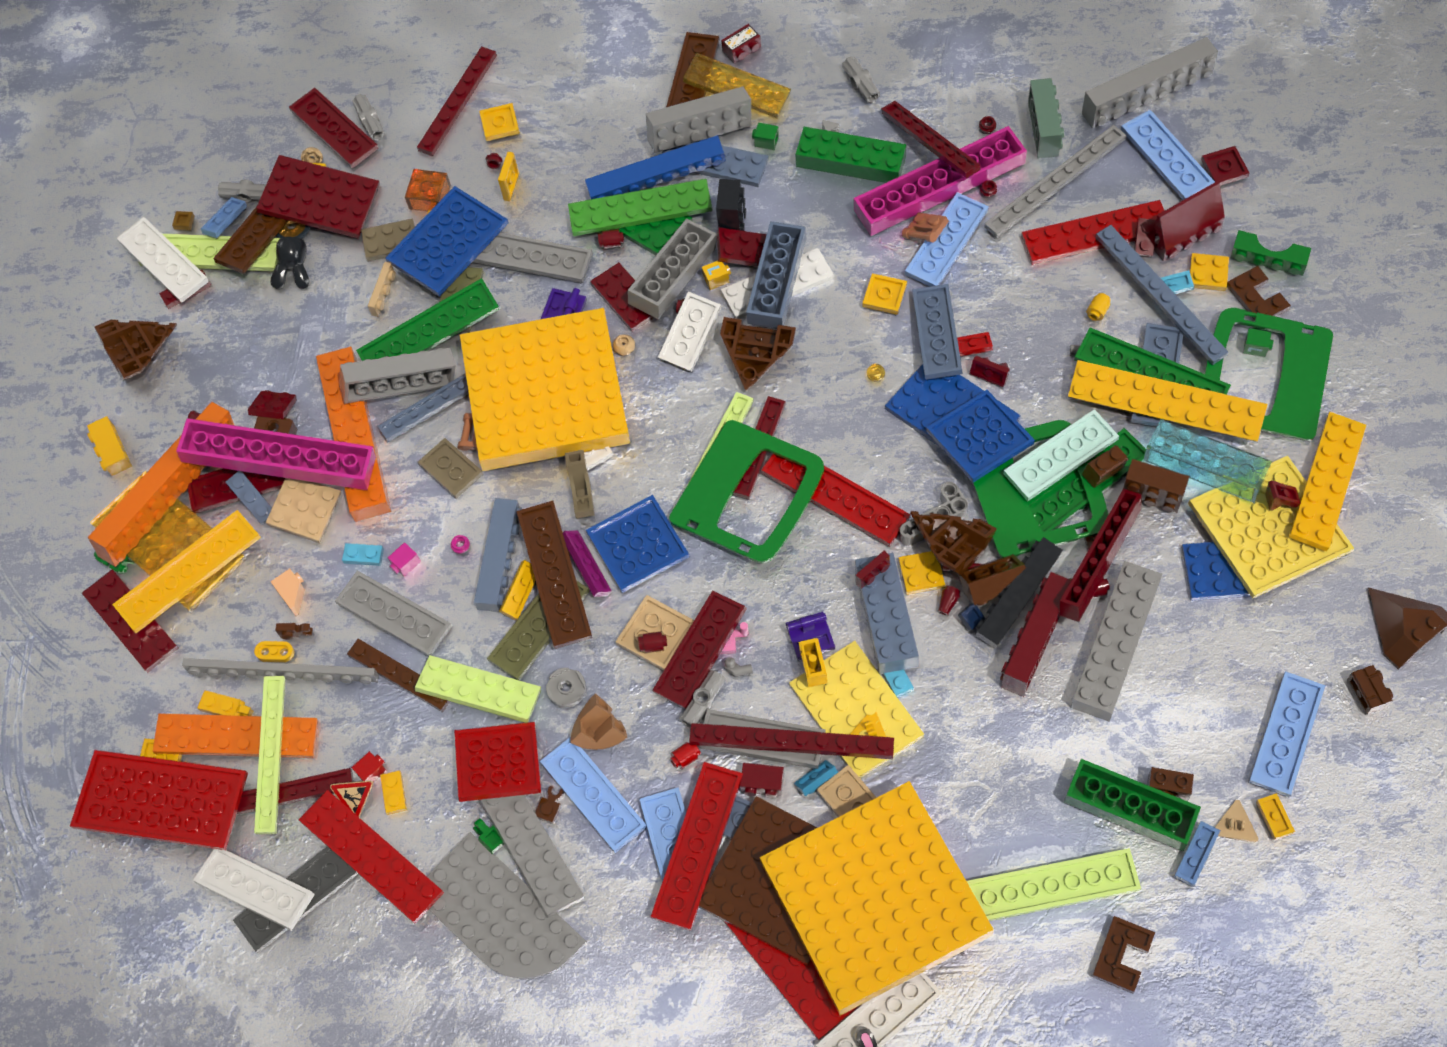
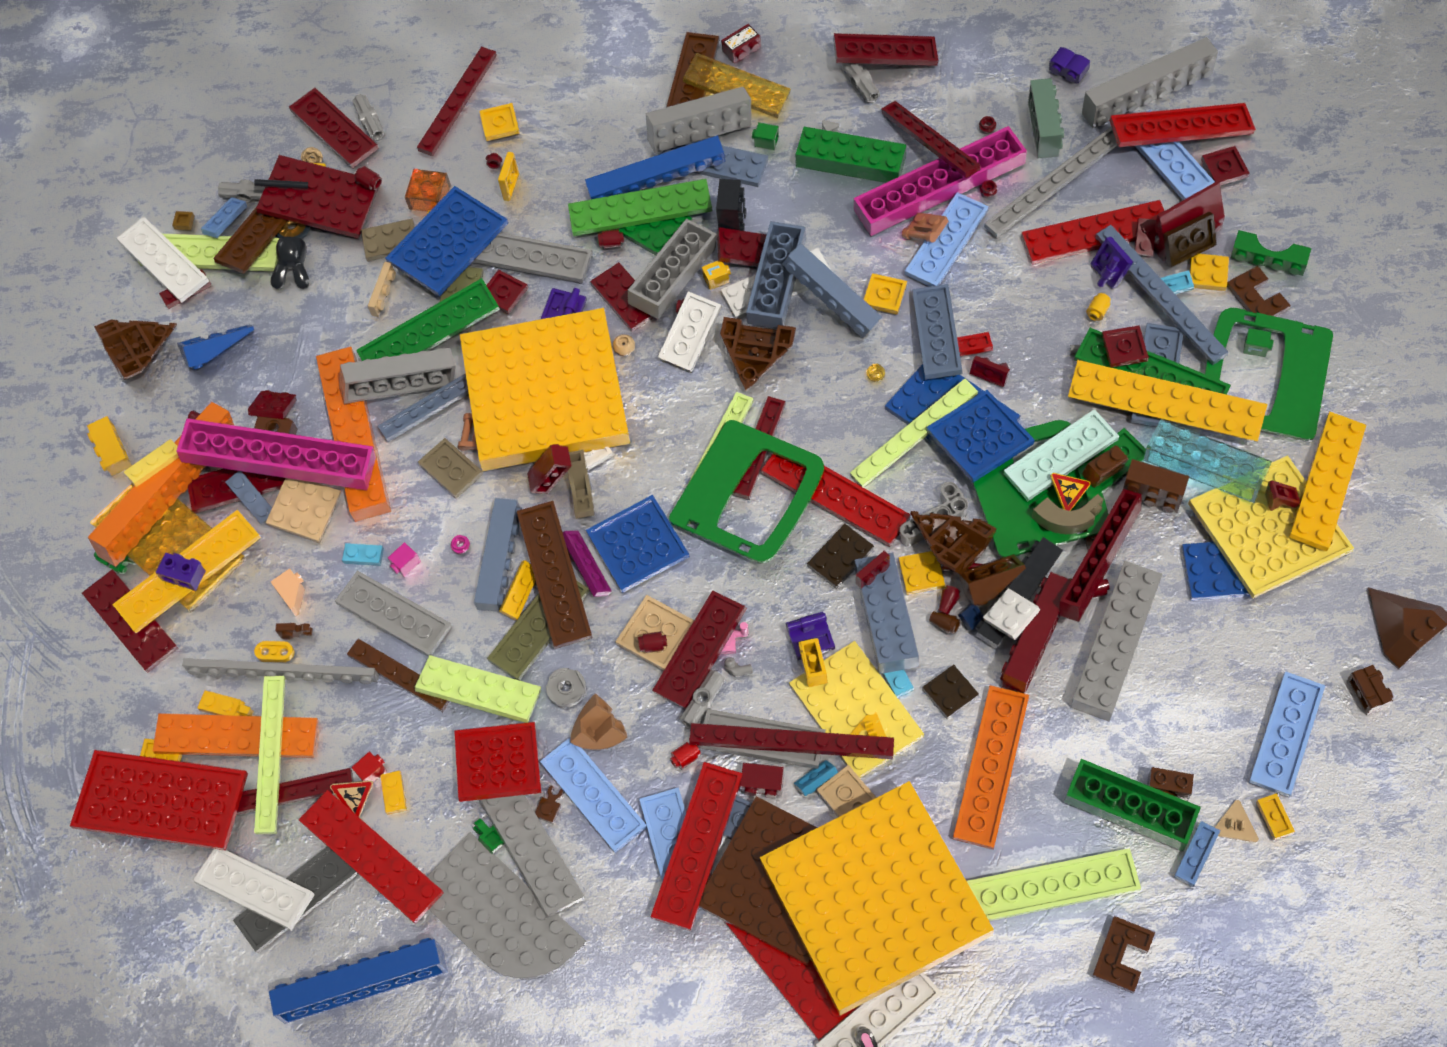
(152, 463): none -> light yellow plate
(180, 571): none -> dark purple brick
(201, 350): none -> blue wedge
(282, 184): none -> black bar
(358, 981): none -> blue brick
(368, 178): none -> dark red brick
(506, 290): none -> dark red plate
(549, 469): none -> dark red brick
(831, 290): none -> sand blue brick
(838, 556): none -> dark brown plate
(885, 49): none -> dark red plate
(911, 434): none -> yellowish green plate
(945, 622): none -> reddish brown cone
(950, 692): none -> dark brown plate
(991, 767): none -> orange plate
(1011, 614): none -> white plate
(1065, 521): none -> dark tan arch
(1069, 65): none -> dark purple brick
(1069, 489): none -> piece
(1111, 263): none -> dark purple plate
(1125, 346): none -> dark red plate
(1182, 124): none -> red plate
(1190, 239): none -> dark brown plate

